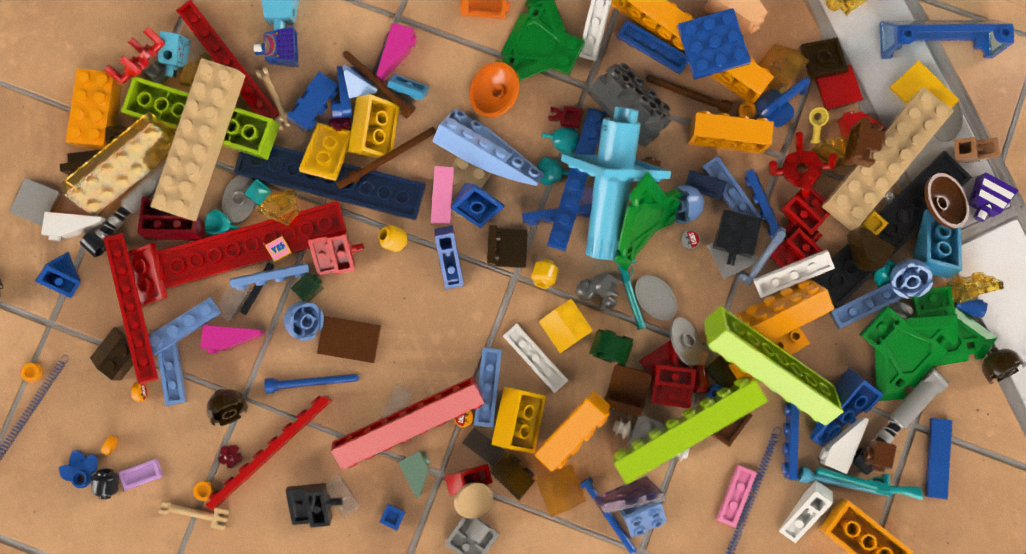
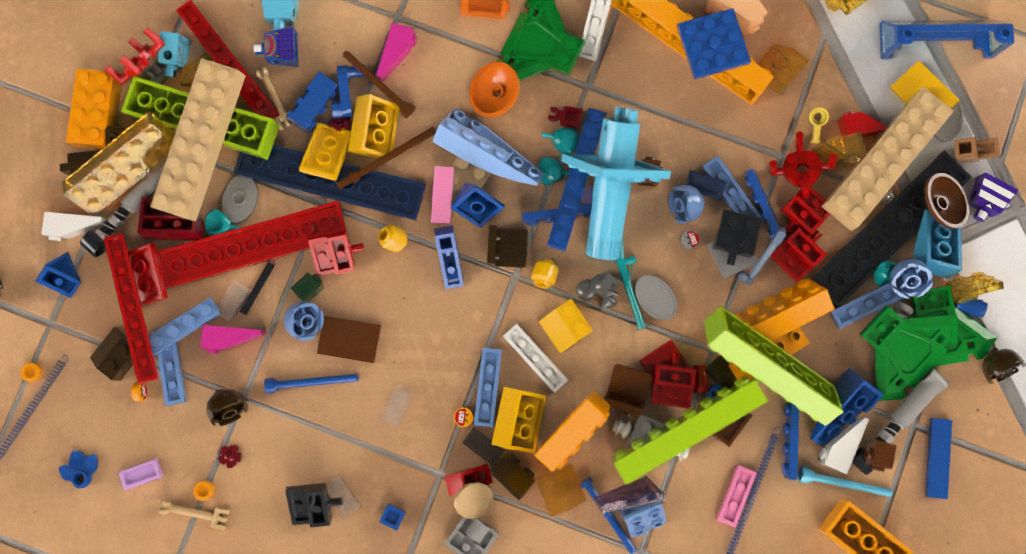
(34, 200): light grey tile -> none
(105, 483): black head -> none
(109, 445): light orange tile -> none
(257, 192): teal tile -> none
(261, 278): medium blue plate -> none
(262, 457): red plate -> none
(278, 249): tile -> none
(280, 206): clear yellow plate -> none
(357, 84): light blue slope -> none
(407, 423): brick -> none
(410, 87): dark azure plate -> none
(416, 471): sand green slope -> none
(611, 347): dark green brick -> none
(625, 90): dark grey brick -> none
(645, 215): green plate -> none
(653, 47): blue plate -> none
(686, 341): light grey piece -> none
(723, 106): reddish brown piece -> none
(730, 132): light orange brick -> none
(747, 109): light orange tile -> none
(775, 105): blue piece -> none
(794, 273): white tile -> none
(807, 511): white slope -> none
(824, 58): dark brown tile -> none
(839, 90): red tile -> none
(861, 140): reddish brown panel -> none
(868, 249): dark brown slope -> none
(874, 223): yellow tile -> none
(882, 488): teal piece -> none

